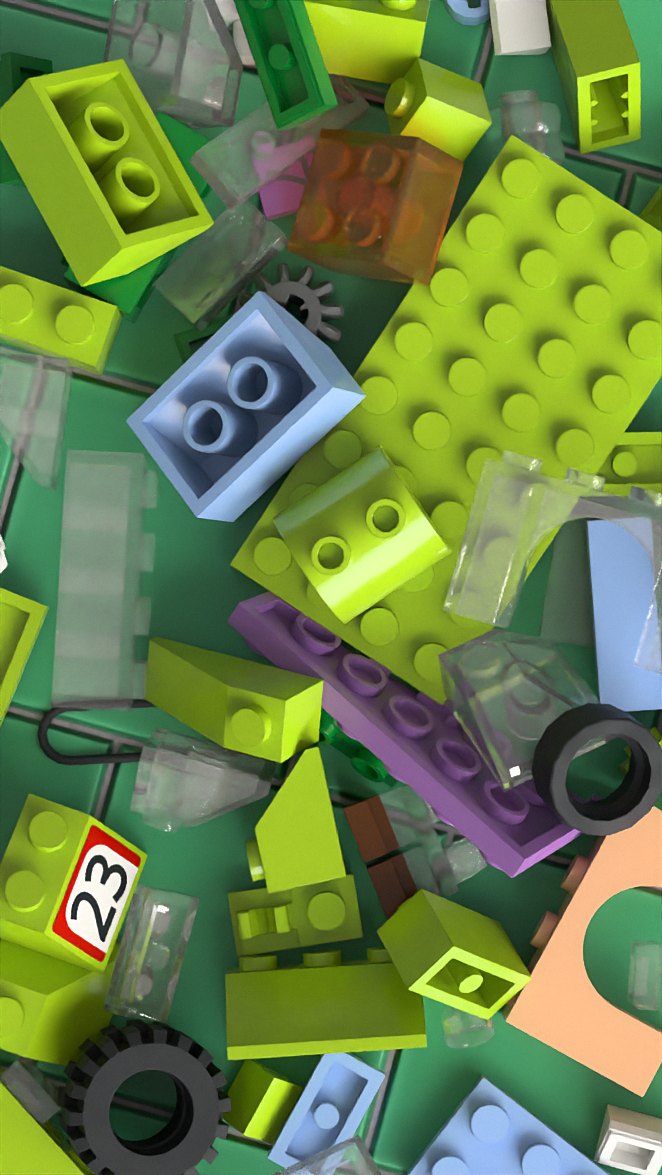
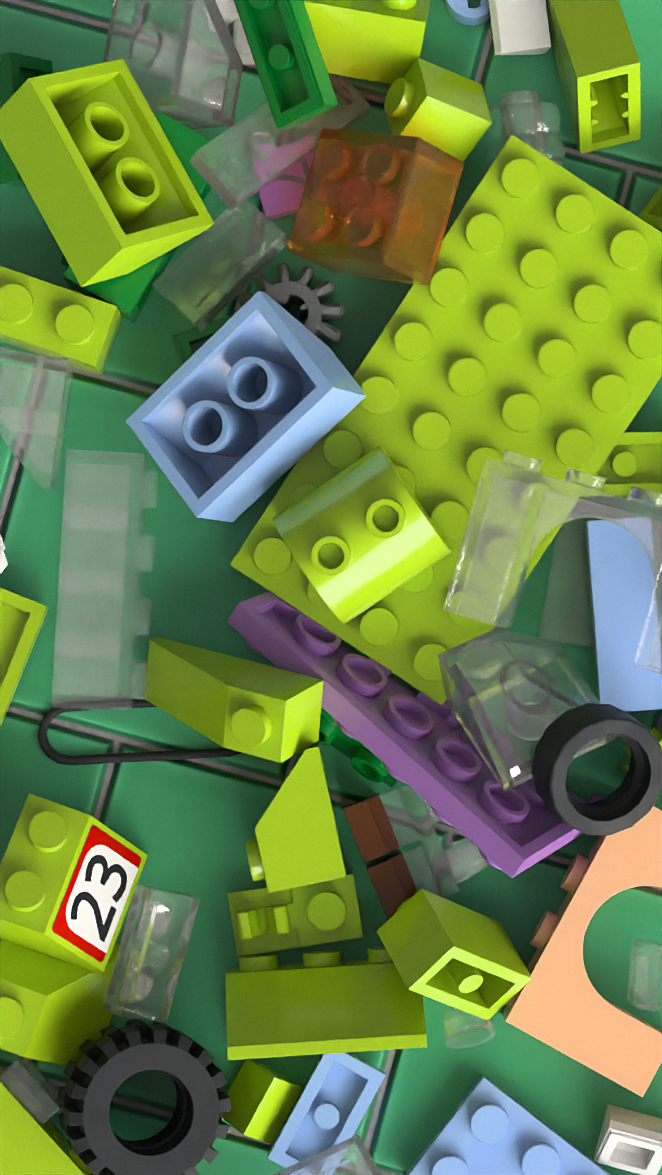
(195, 780): clear slope -> none

